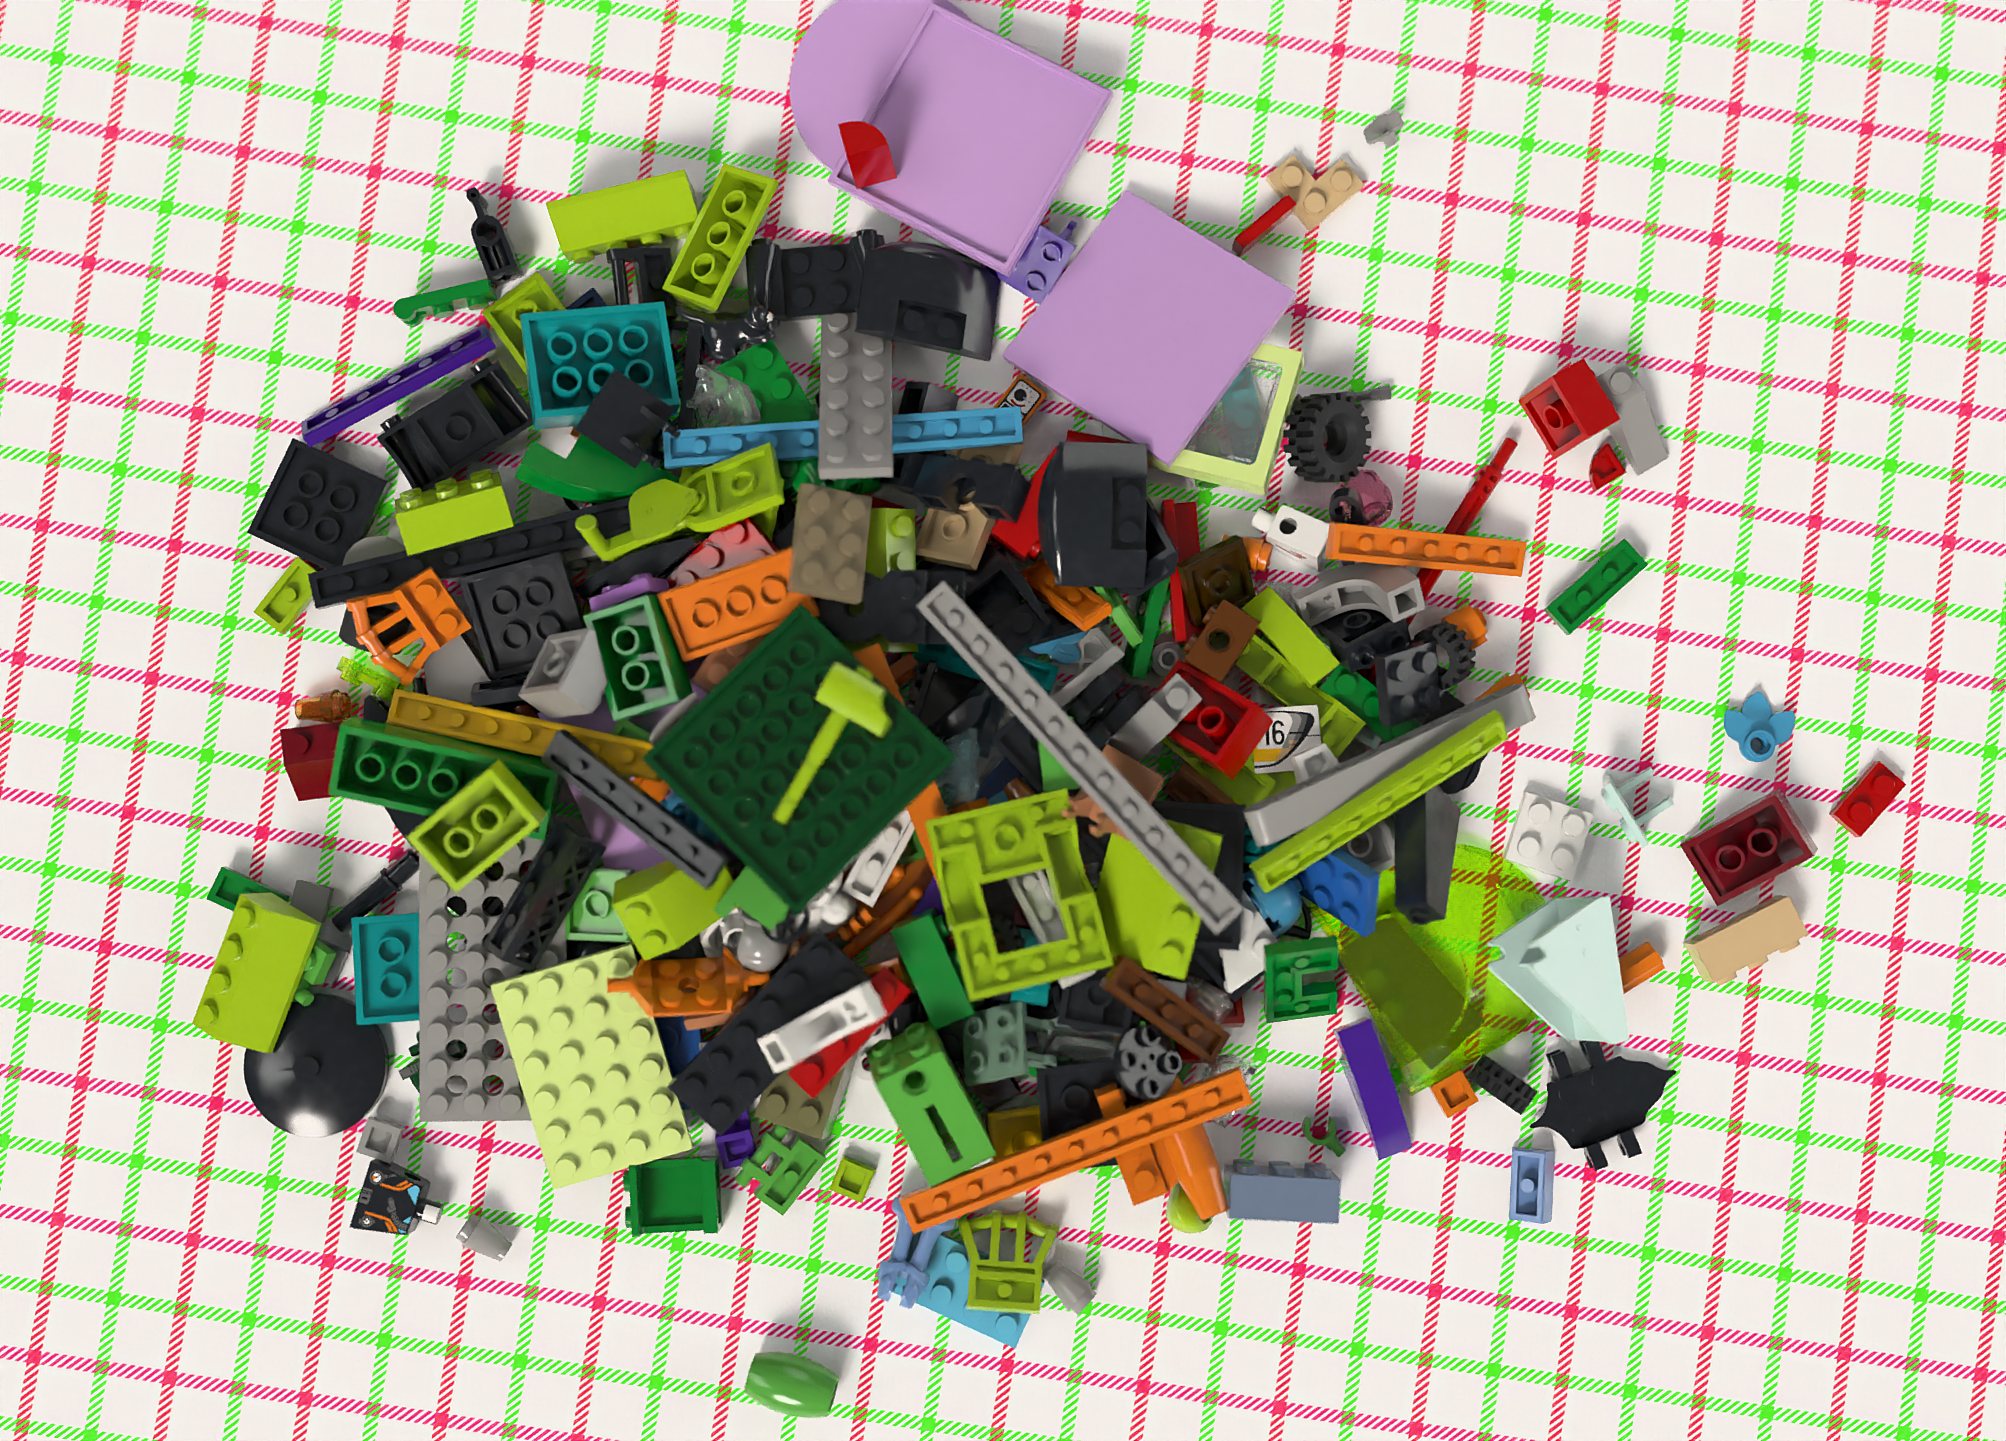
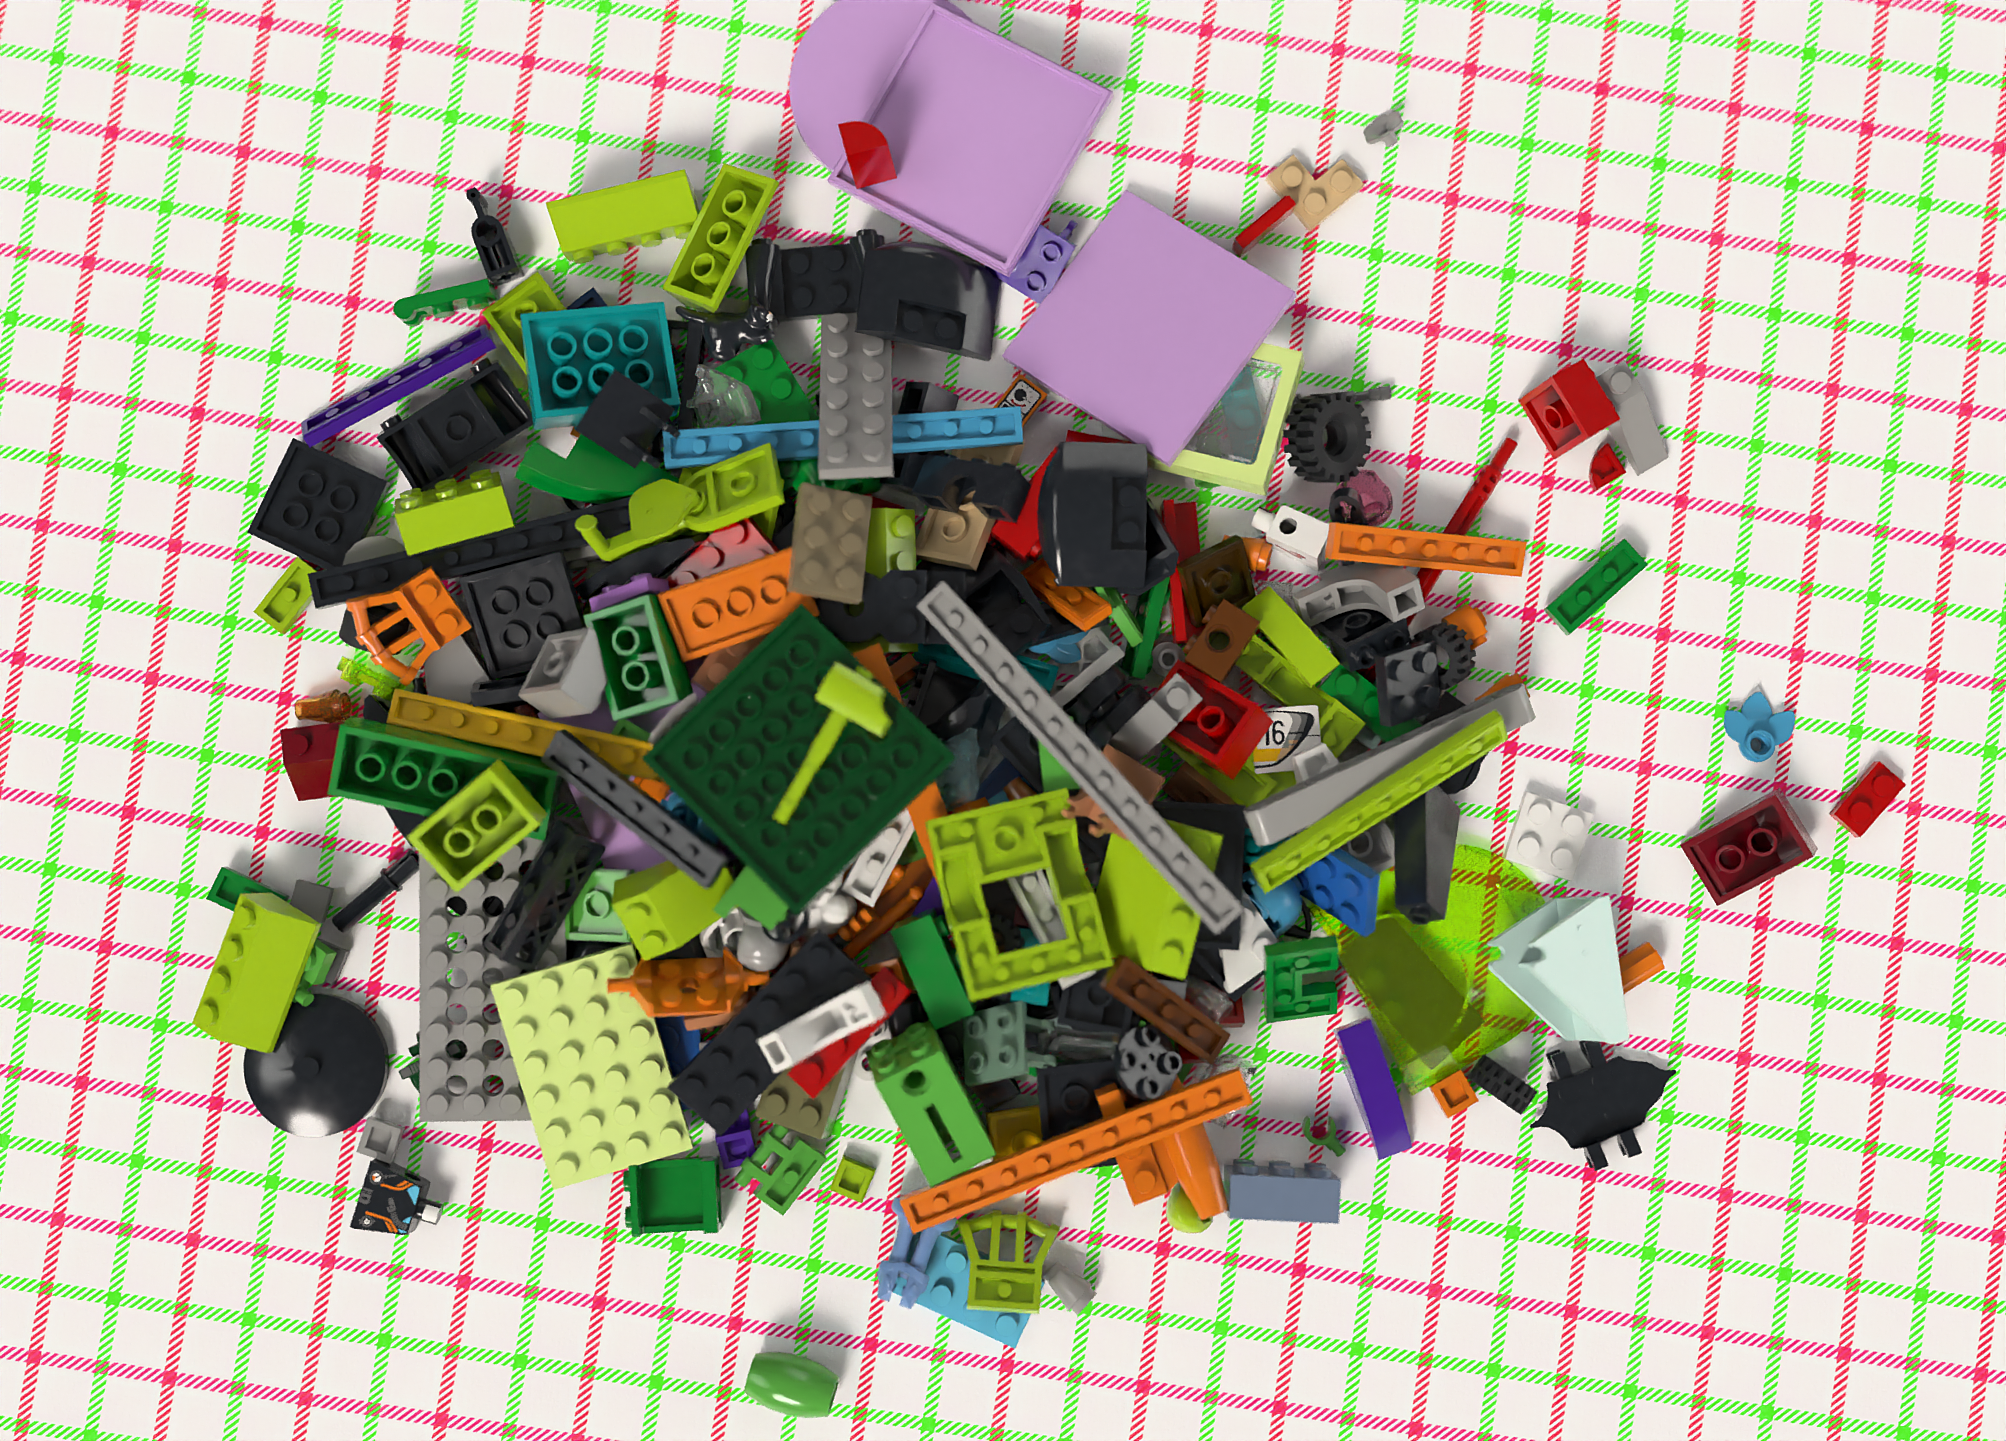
(386, 968): teal plate -> none
(483, 1238): light grey cone -> none
(651, 272): black plate -> none
(1531, 1185): medium blue slope -> none
(1630, 824): light aqua plate -> none
(1746, 940): tan brick -> none

